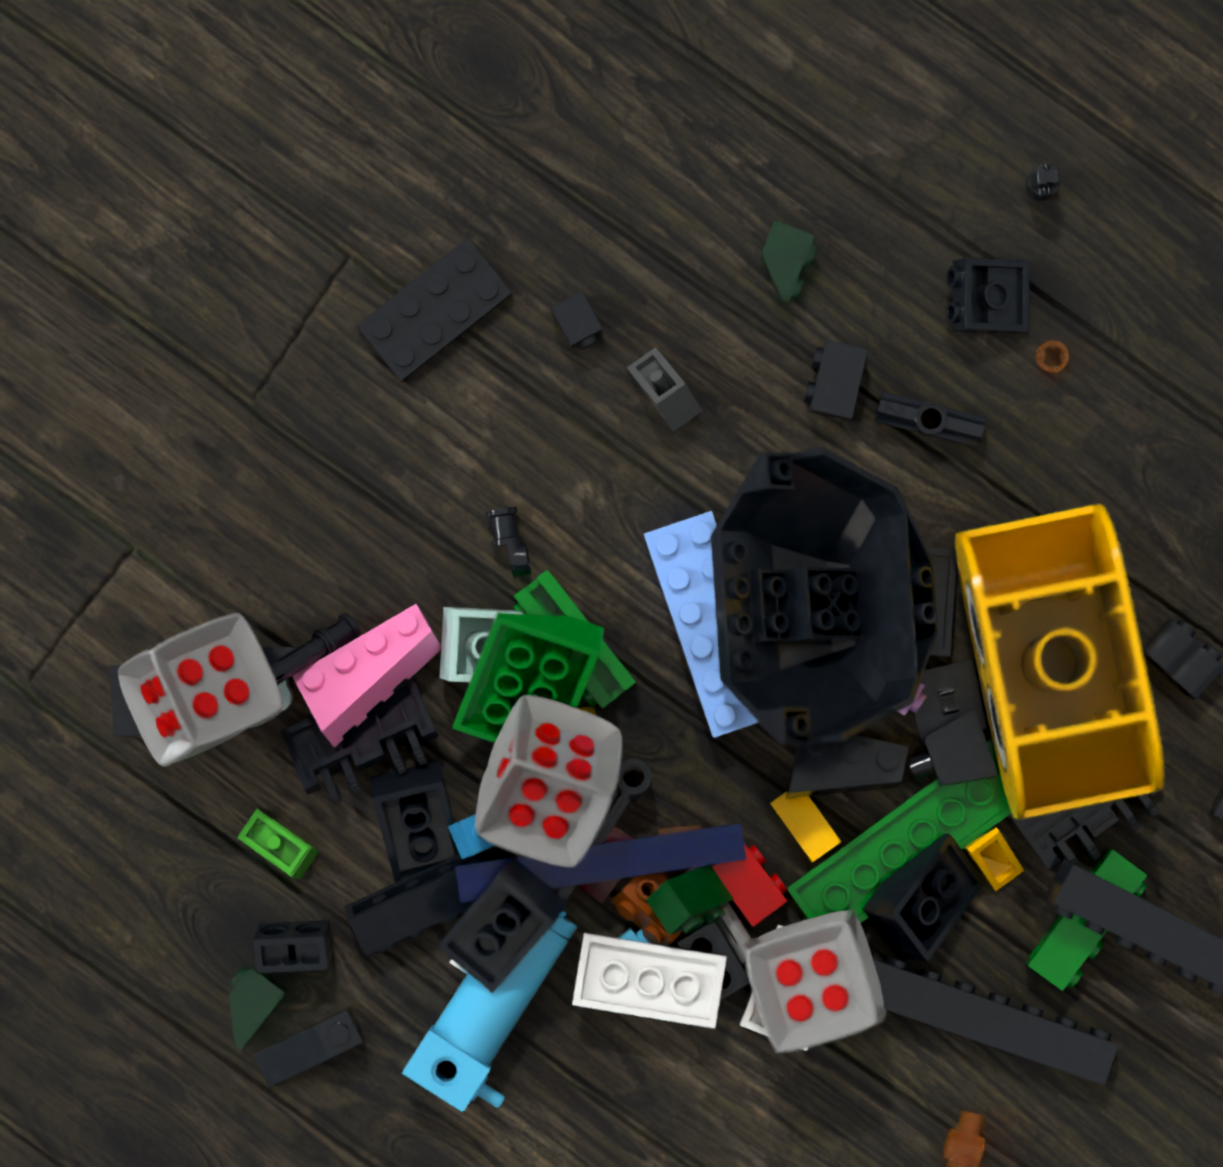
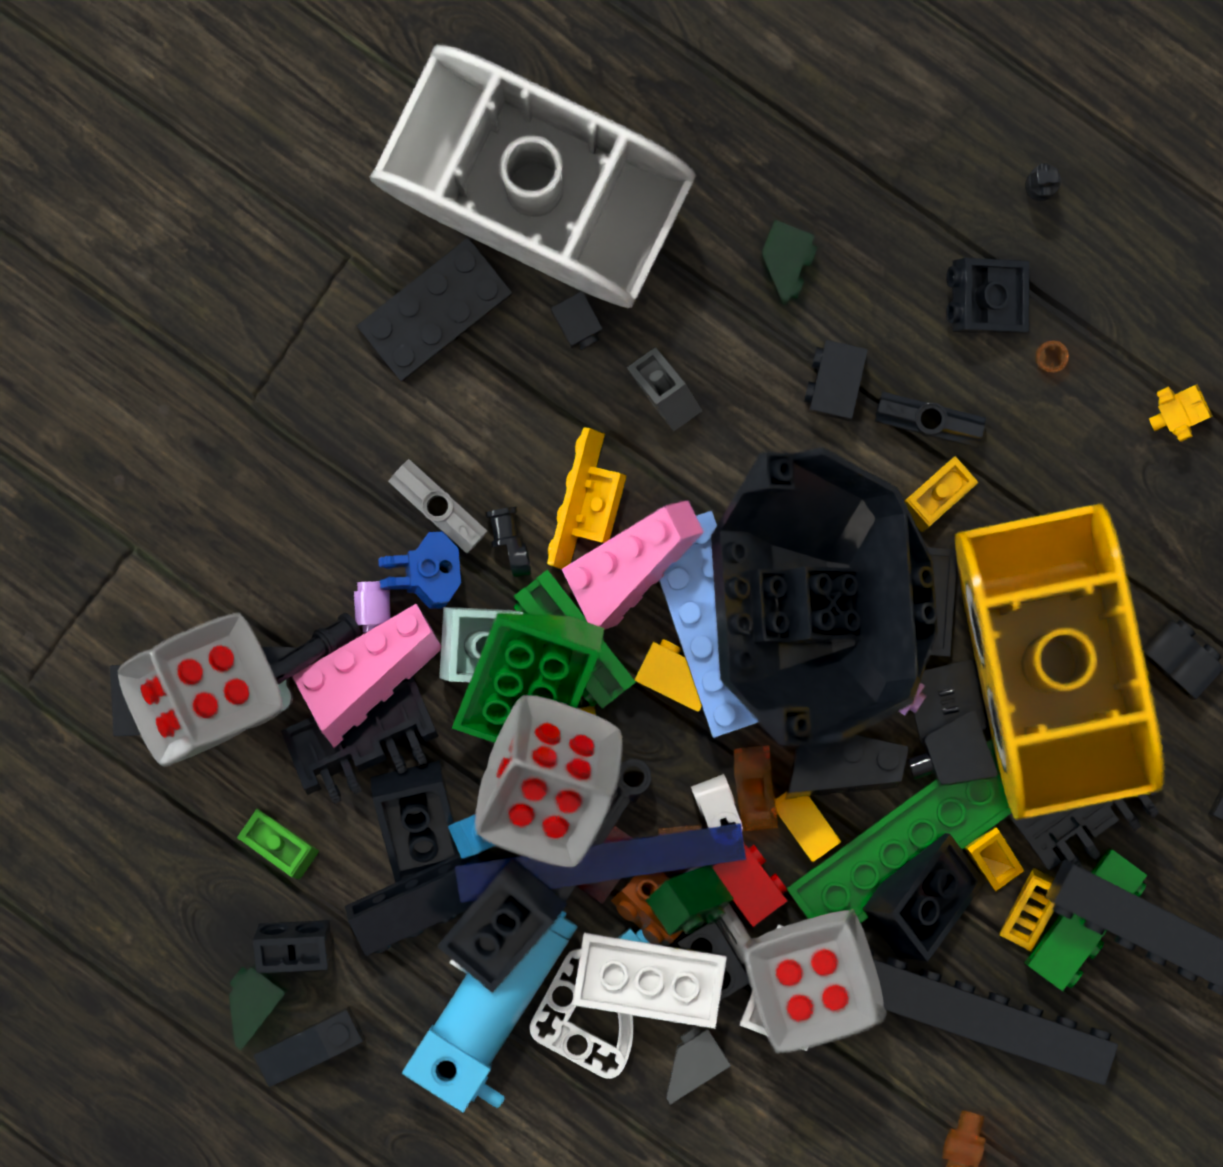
(371, 605): none -> lavender brick
(421, 489): none -> light grey piece
(423, 570): none -> blue hinge
(533, 176): none -> white brick
(566, 1029): none -> white beam
(589, 501): none -> yellow bracket
(626, 566): none -> bright pink wedge
(669, 674): none -> yellow slope
(695, 1062): none -> dark grey slope
(716, 801): none -> white piece
(755, 788): none -> clear orange slope
(939, 493): none -> yellow slope
(1008, 932): none -> yellow slope
(1180, 411): none -> yellow piece

